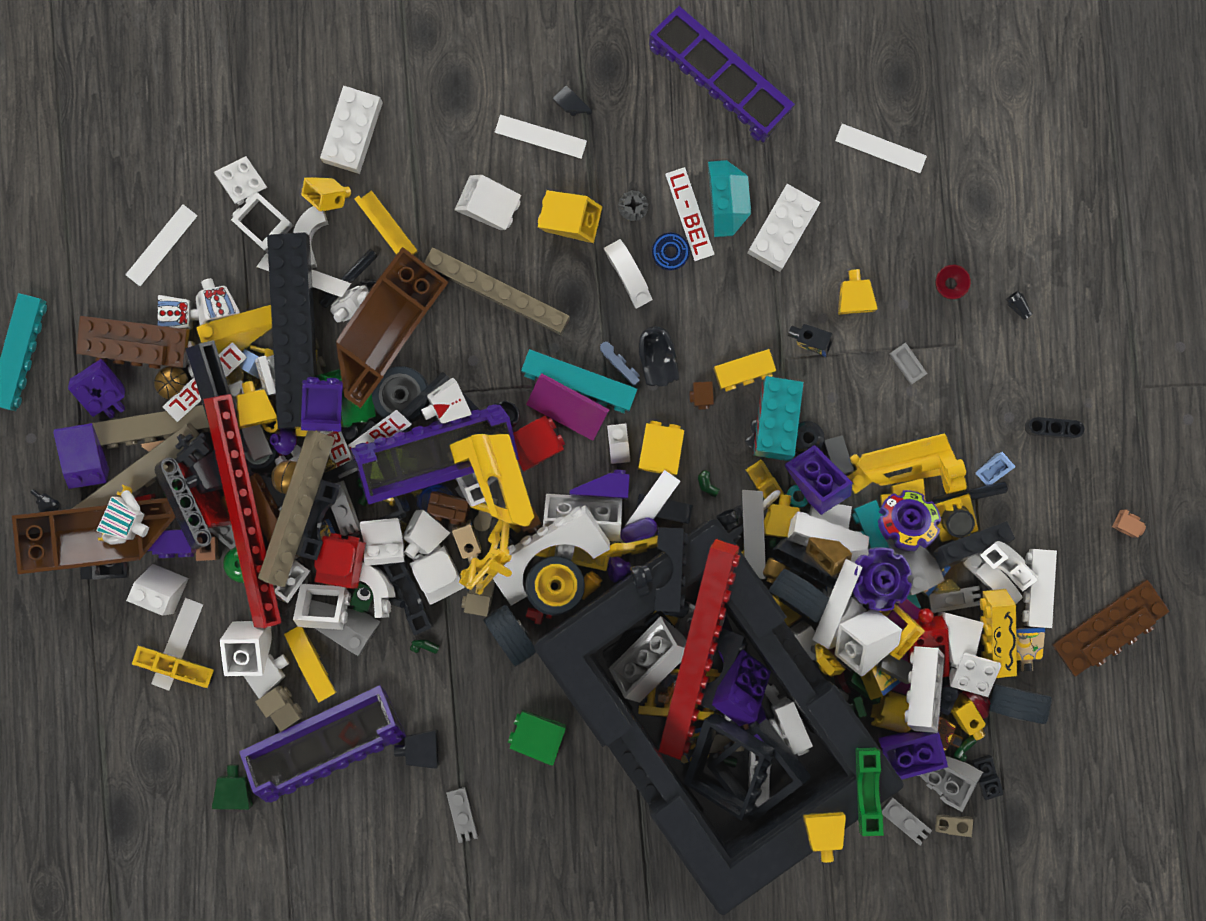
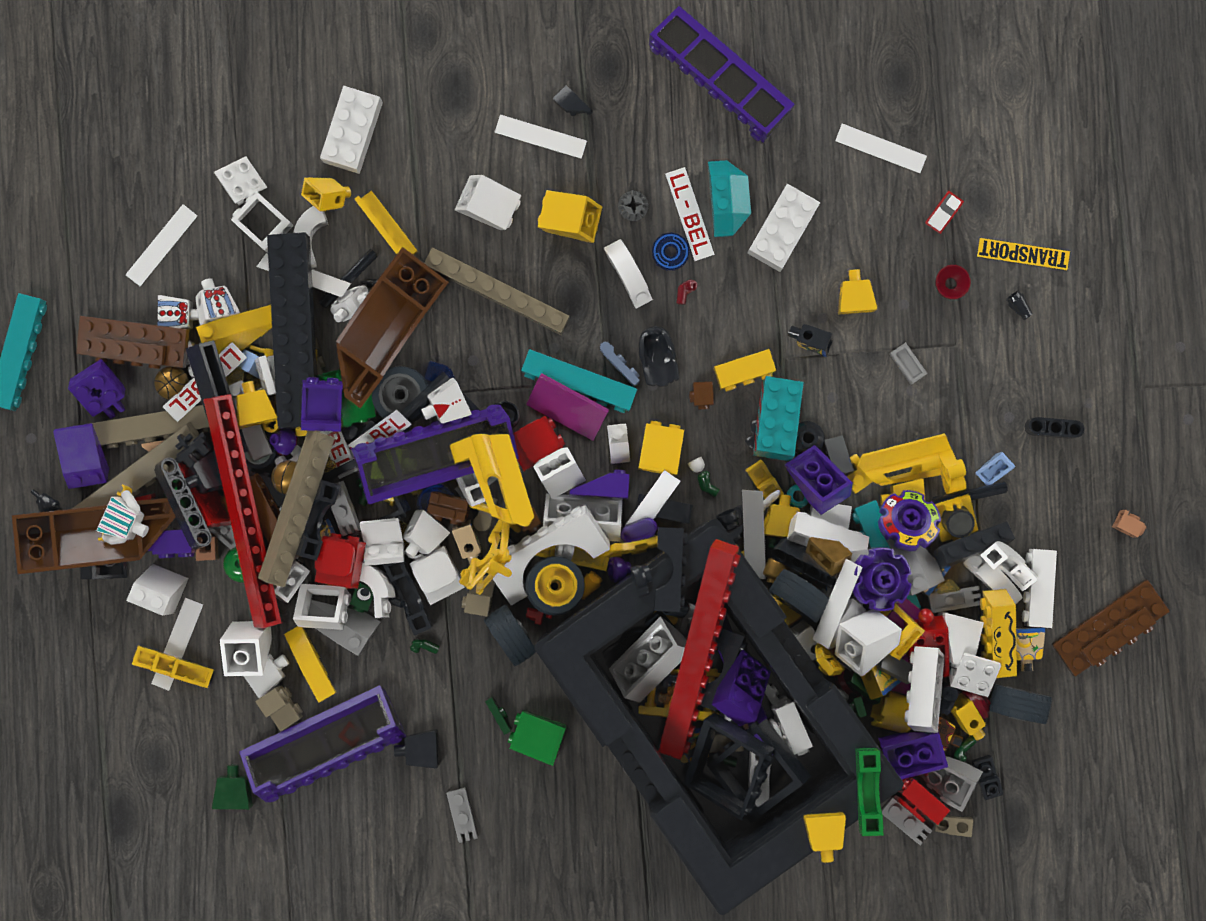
(435, 369): none -> clear blue slope
(499, 714): none -> dark green plate
(559, 472): none -> white brick
(684, 289): none -> dark red arm
(697, 465): none -> white hinge
(921, 801): none -> red brick
(944, 212): none -> slope
(1023, 254): none -> sticker

